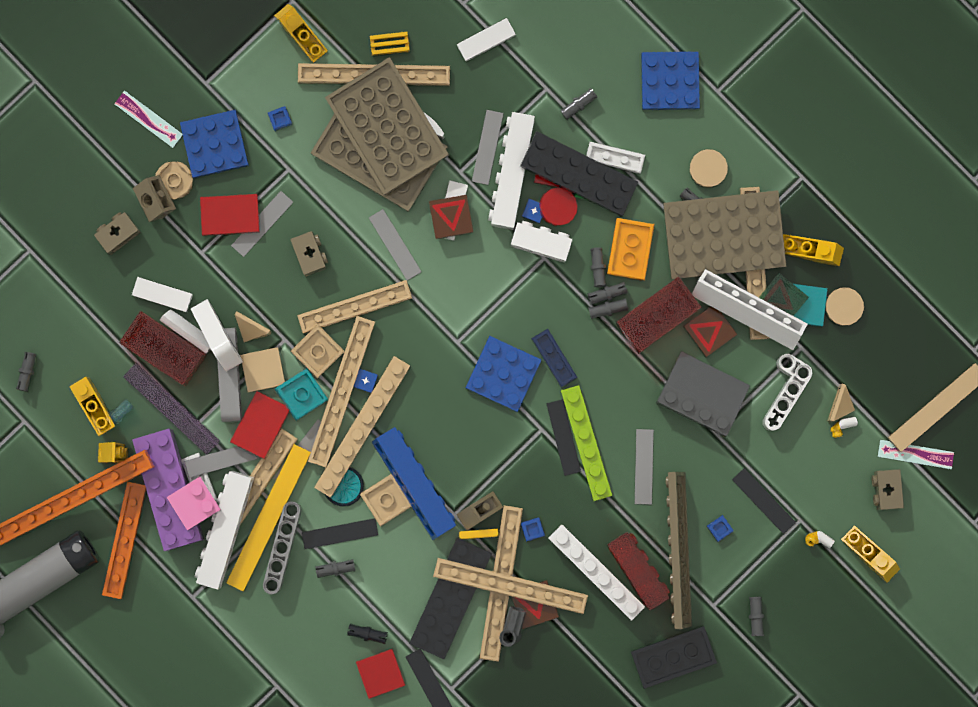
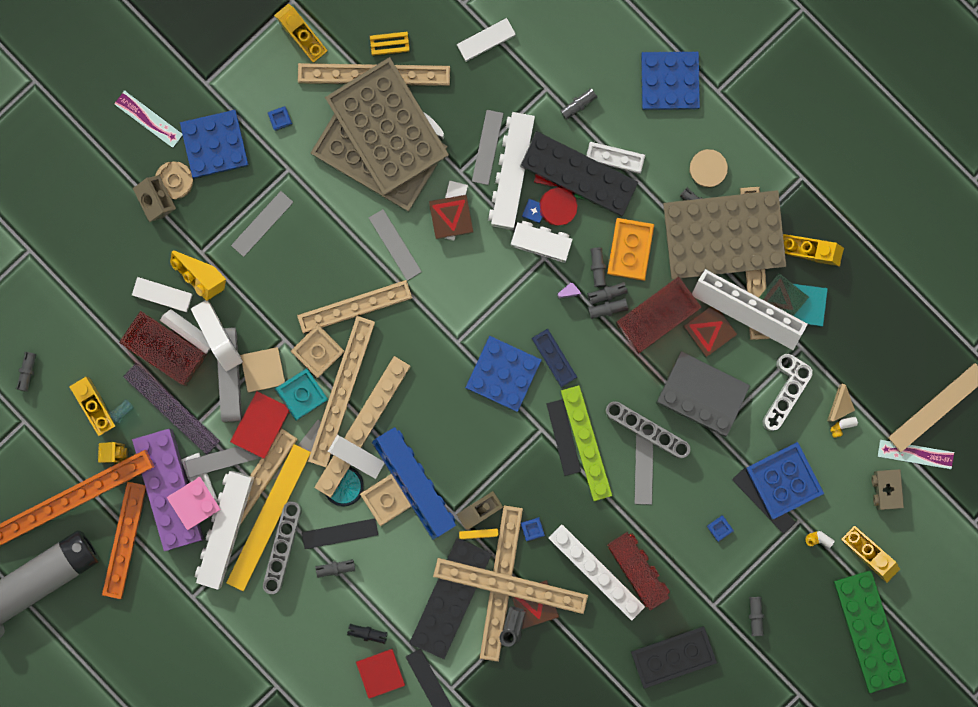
(127, 232): dark tan brick -> none
(200, 275): none -> yellow slope
(229, 214): red tile -> none
(250, 329): tan slope -> none
(301, 245): dark tan brick -> none
(356, 456): none -> white tile
(365, 380): blue tile -> none
(569, 291): none -> lavender slope
(657, 430): none -> light grey beam
(679, 550): dark tan plate -> none
(784, 480): none -> blue plate
(844, 306): tan tile -> none
(869, 631): none -> green plate

